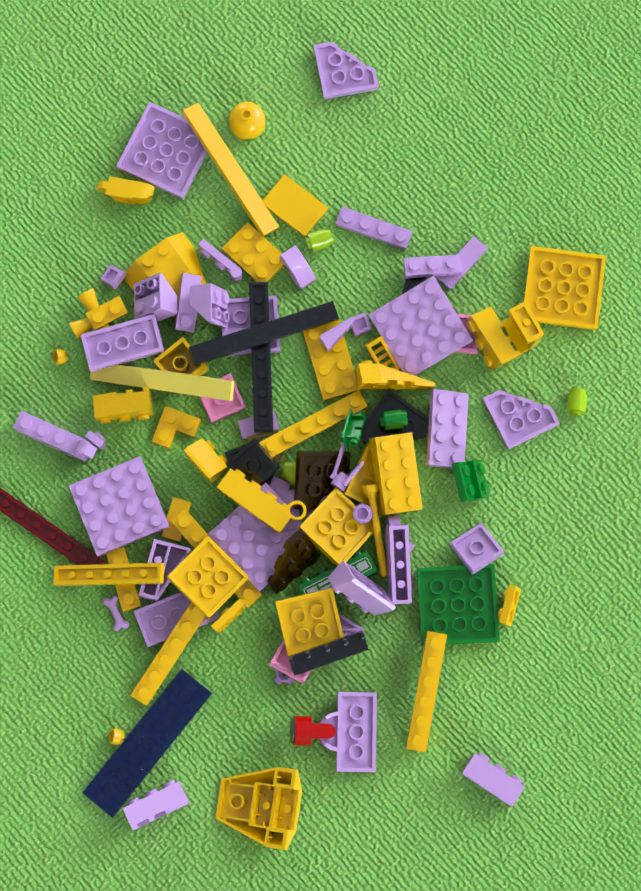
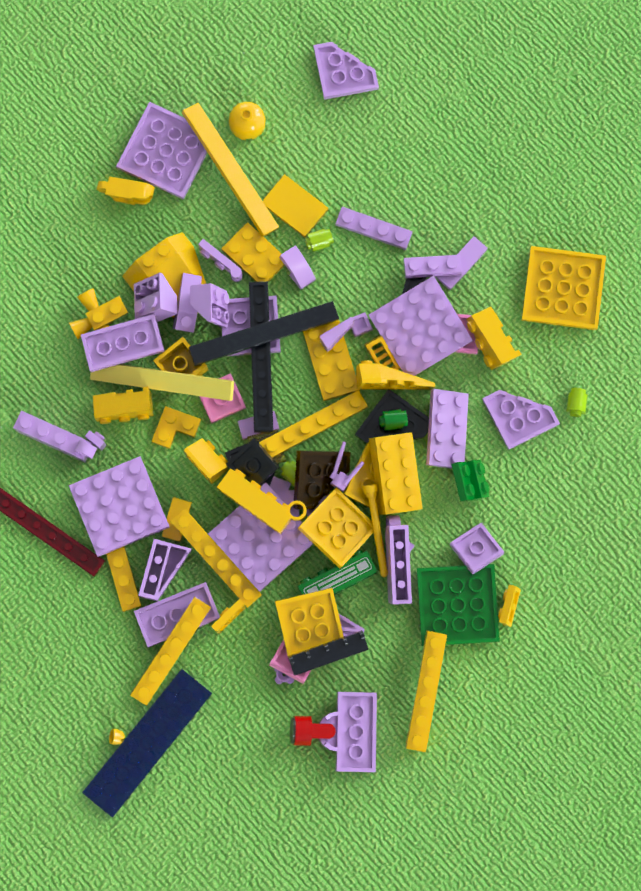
(59, 356): yellow hinge -> none
(109, 574): yellow plate -> none
(112, 605): lavender piece -> none
(113, 277): lavender tile -> none
(155, 804): lavender wedge -> none
(208, 577): yellow plate -> none
(262, 805): yellow wedge -> none
(297, 557): dark brown plate -> none
(350, 435): green hinge -> none
(360, 589): lavender slope -> none
(362, 513): lavender plate -> none
(493, 779): lavender brick -> none
(522, 328): yellow panel -> none

